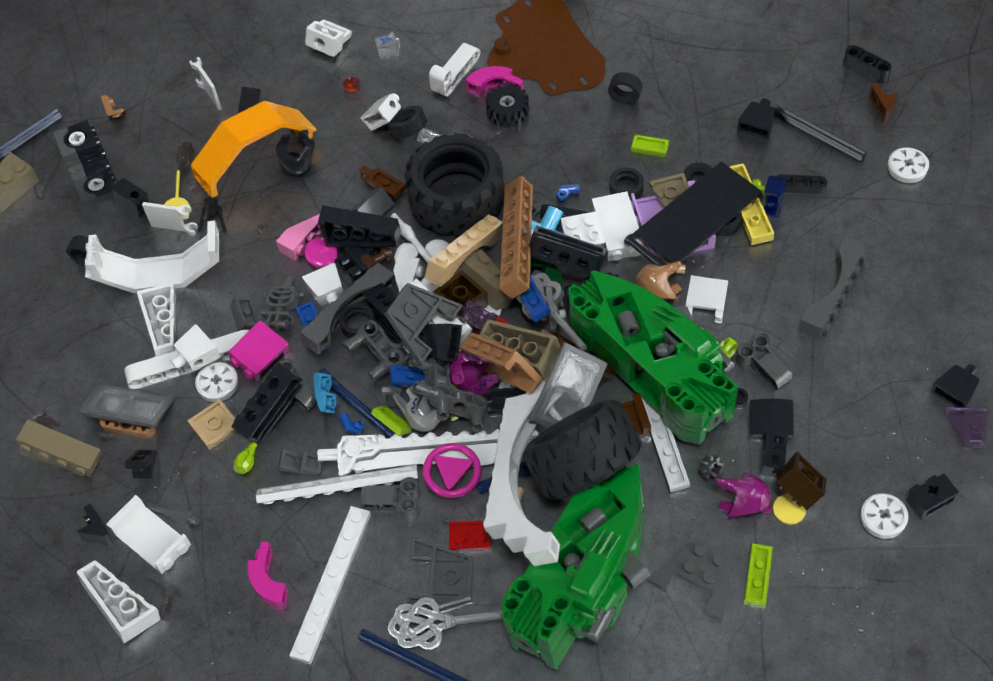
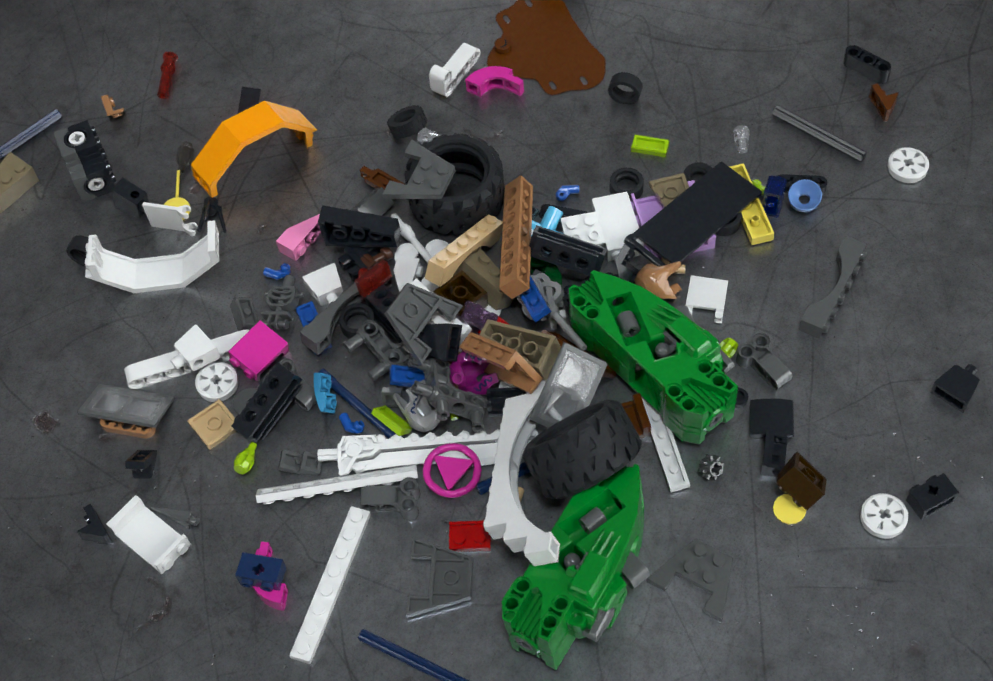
(57, 449): dark tan wedge -> none
(121, 606): white wedge -> none
(159, 314): white wedge -> none
(167, 68): none -> clear red pin
(206, 83): white flag -> none
(260, 572): none -> dark blue brick
(277, 274): none -> blue arm
(292, 161): black piece -> none
(319, 254): dark pink piece -> none
(326, 37): white brick -> none
(351, 85): clear red tile -> none
(372, 278): none -> clear red tile
(386, 106): white torso -> none
(387, 45): clear brick -> none
(406, 632): light grey piece -> none
(428, 179): none -> dark grey wing
(507, 114): black bush -> none
(626, 270): none -> black slope
(741, 136): none -> clear cone
(750, 493): magenta piece -> none
(757, 119): black torso -> none
(758, 575): lime tile -> none
(807, 188): none -> medium blue piece
(969, 425): clear purple wing -> none

